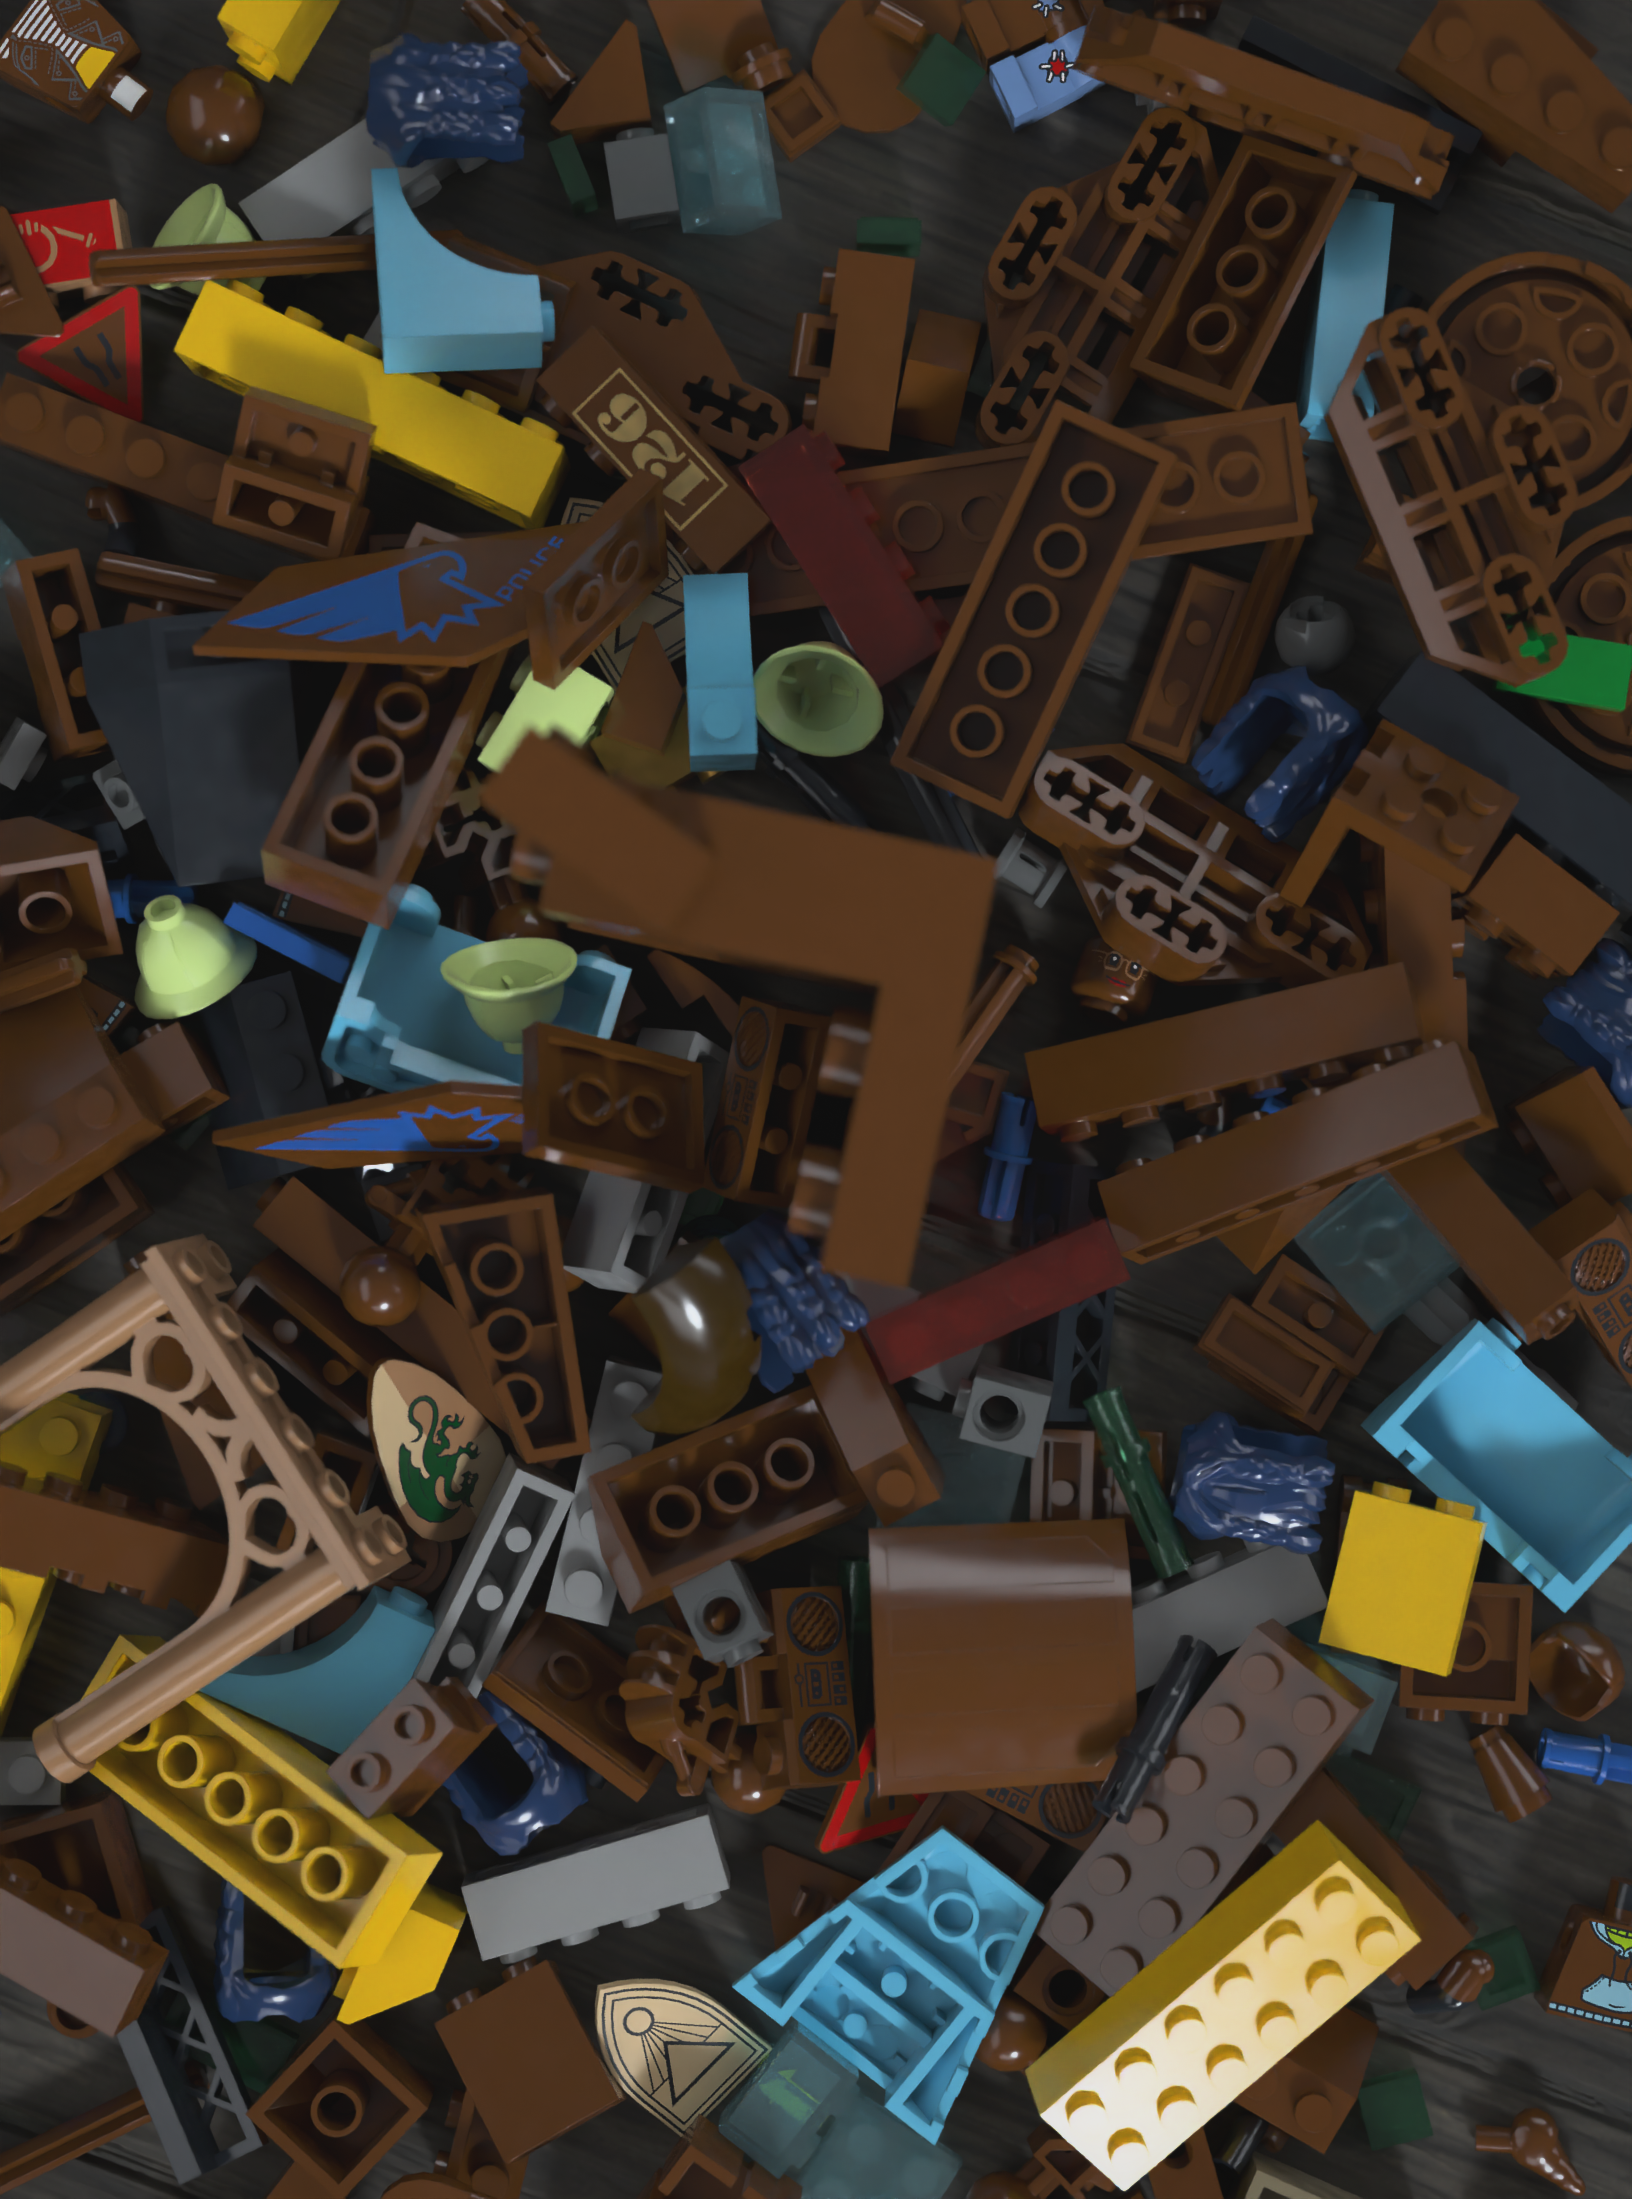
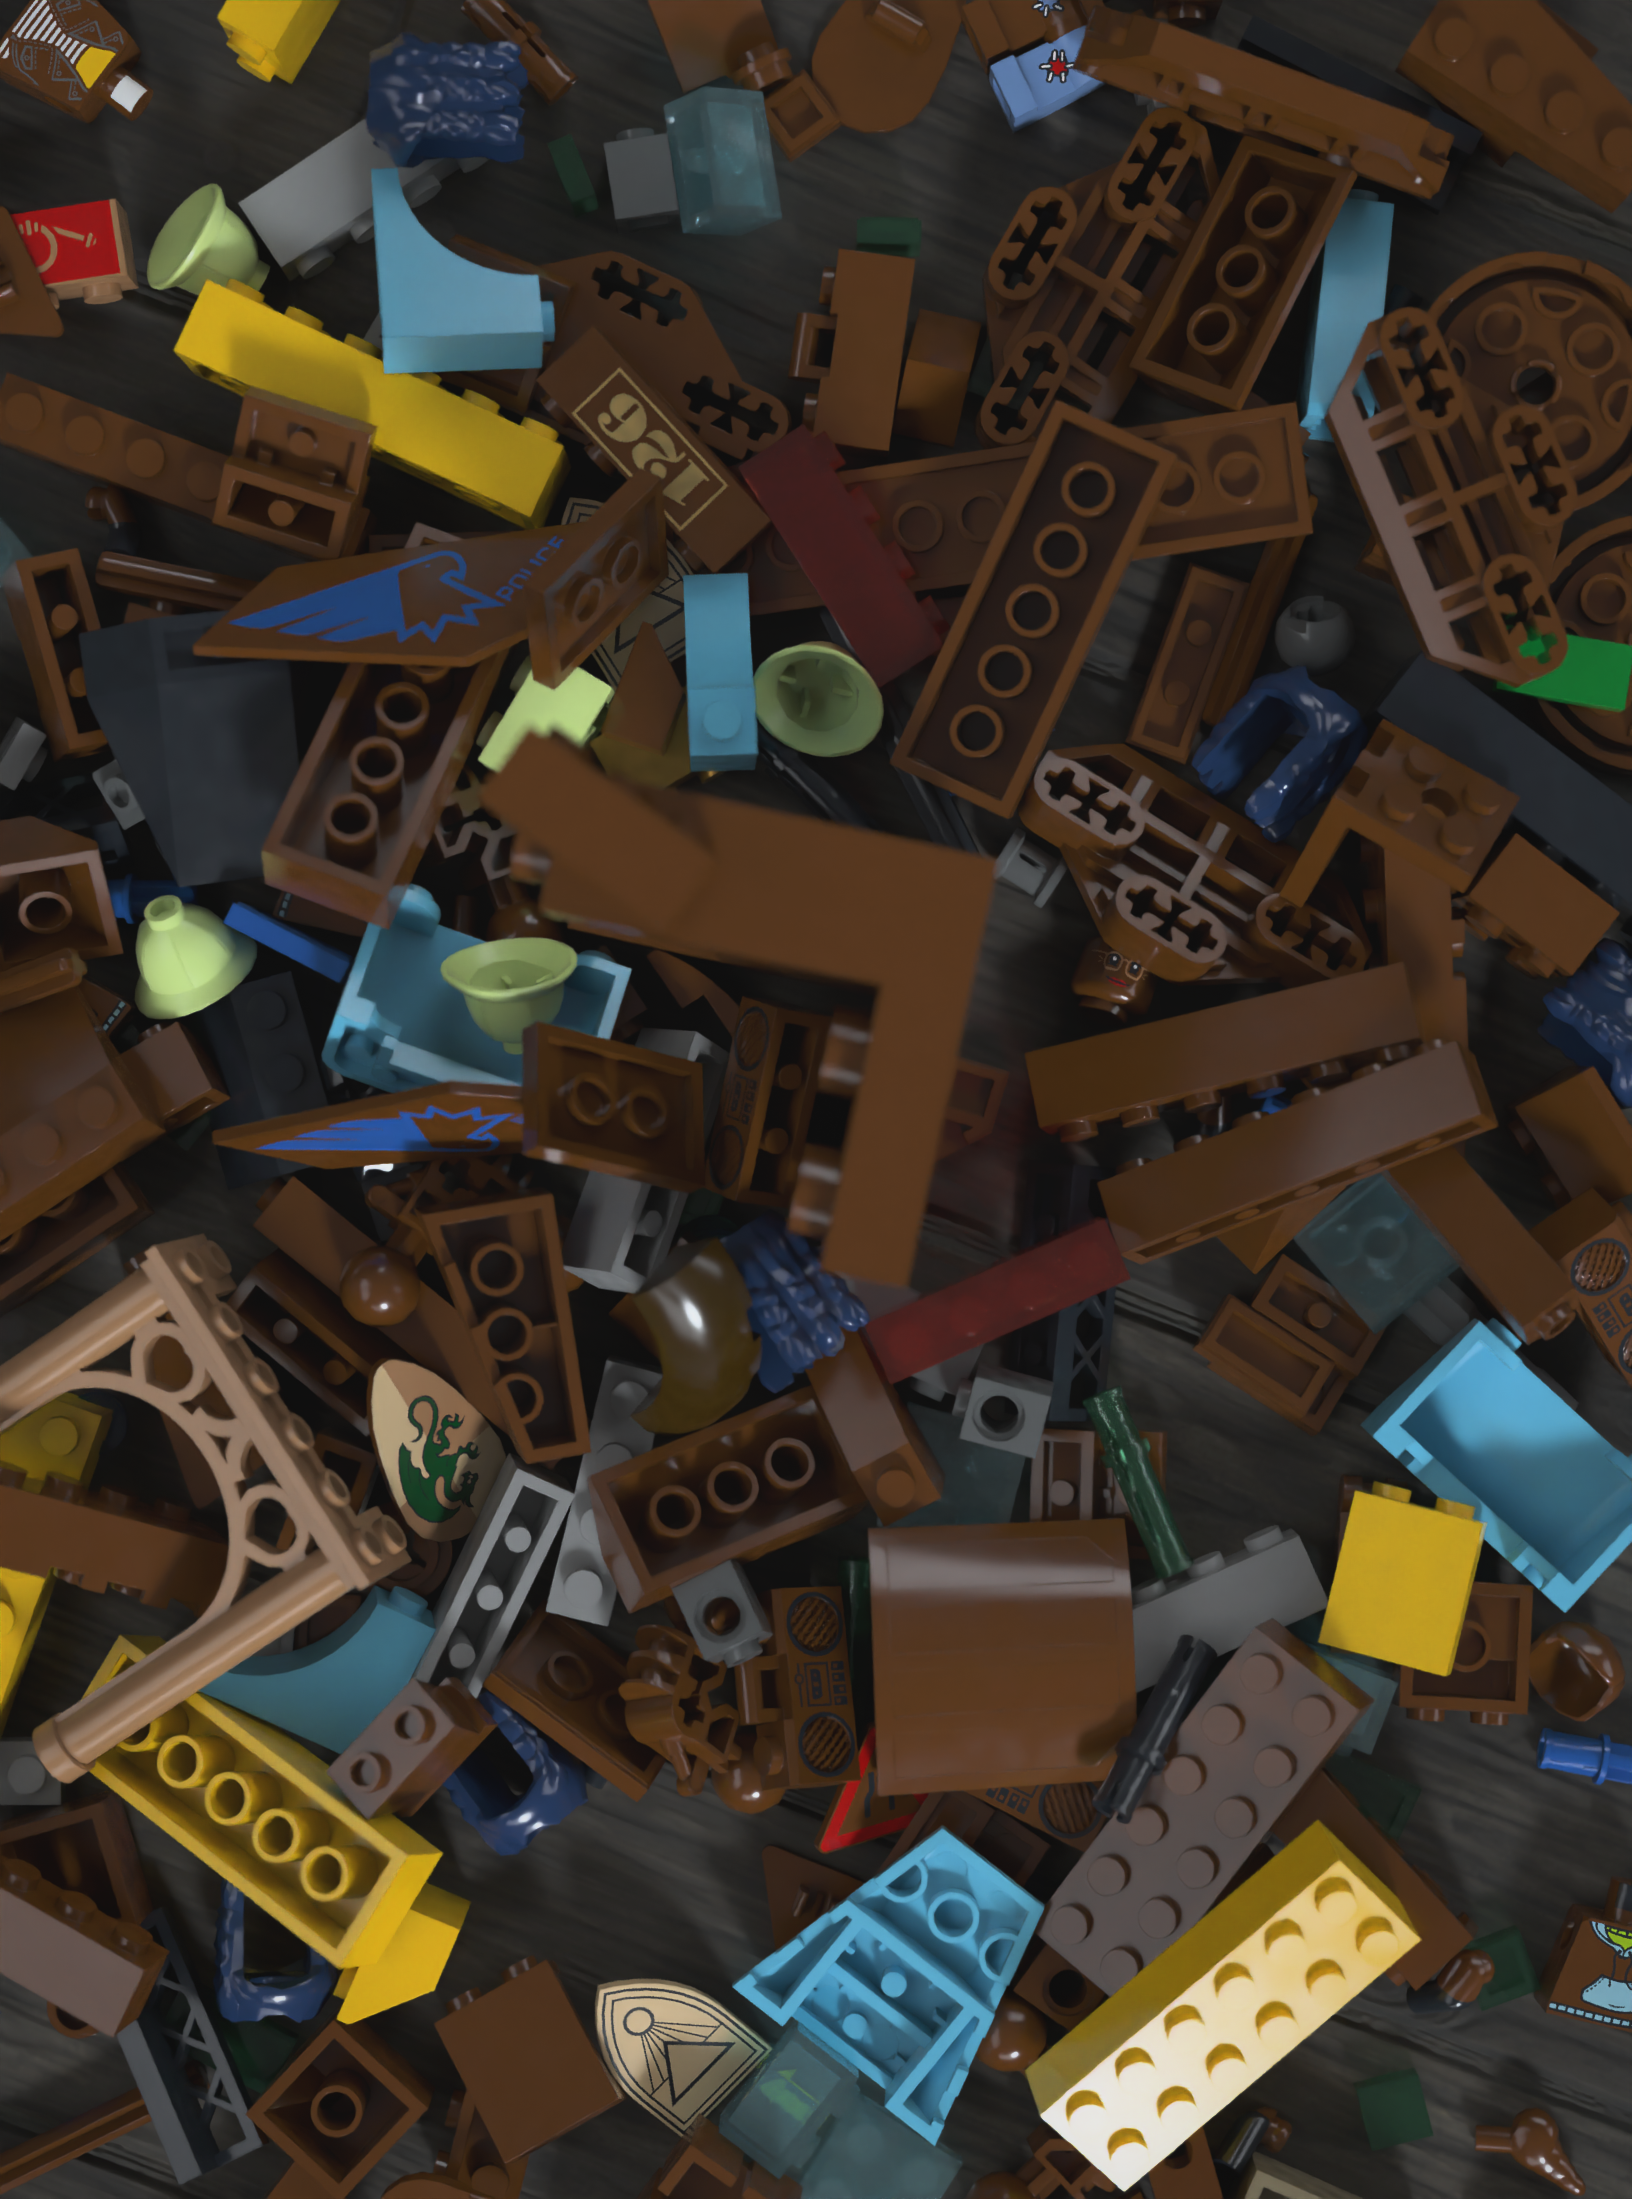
(96, 354): piece -> none
(215, 115): reddish brown hair -> none
(238, 259): reddish brown axle -> none
(596, 1883): light grey brick -> none
(610, 94): reddish brown slope -> none
(941, 79): clear green tile -> none
(991, 1002): reddish brown axle -> none
(1007, 1157): blue axle -> none
(1251, 1483): dark blue piece -> none
(1315, 2081): reddish brown slope -> none
(1509, 1774): reddish brown cone -> none

